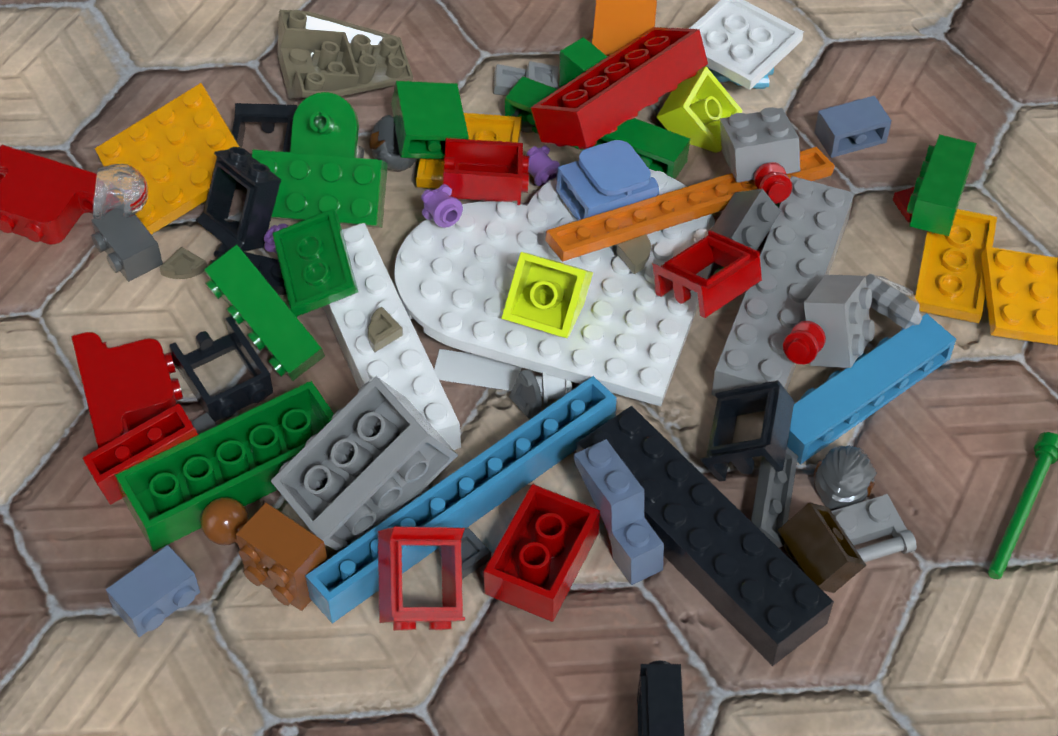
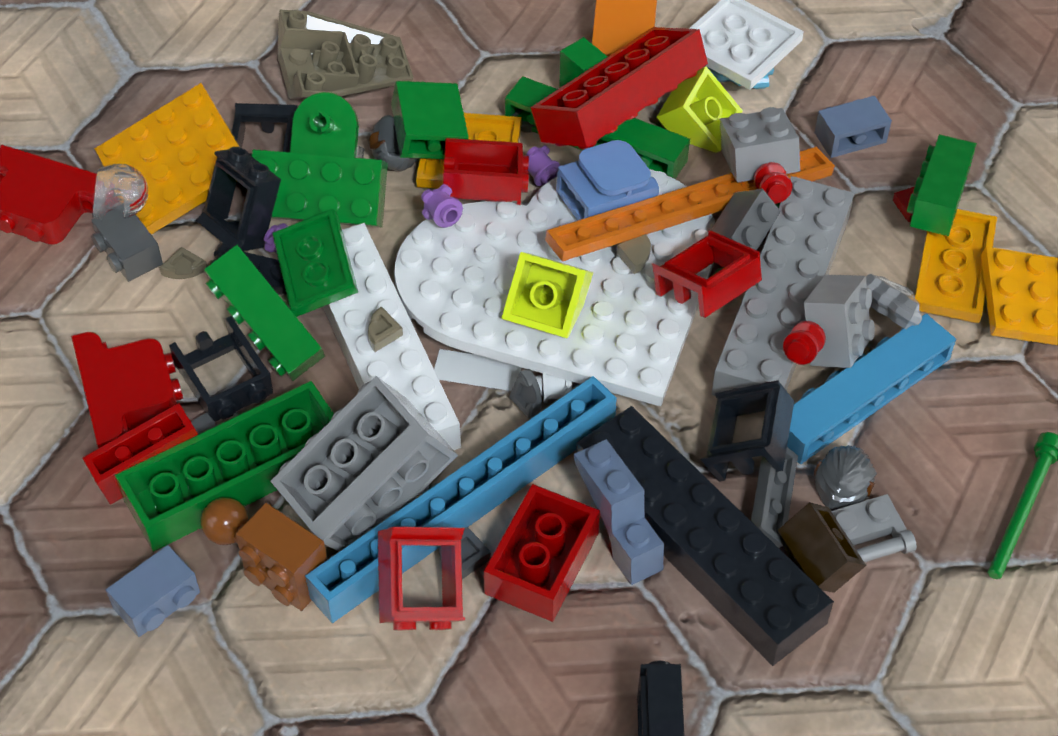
(507, 77): light grey slope -> none

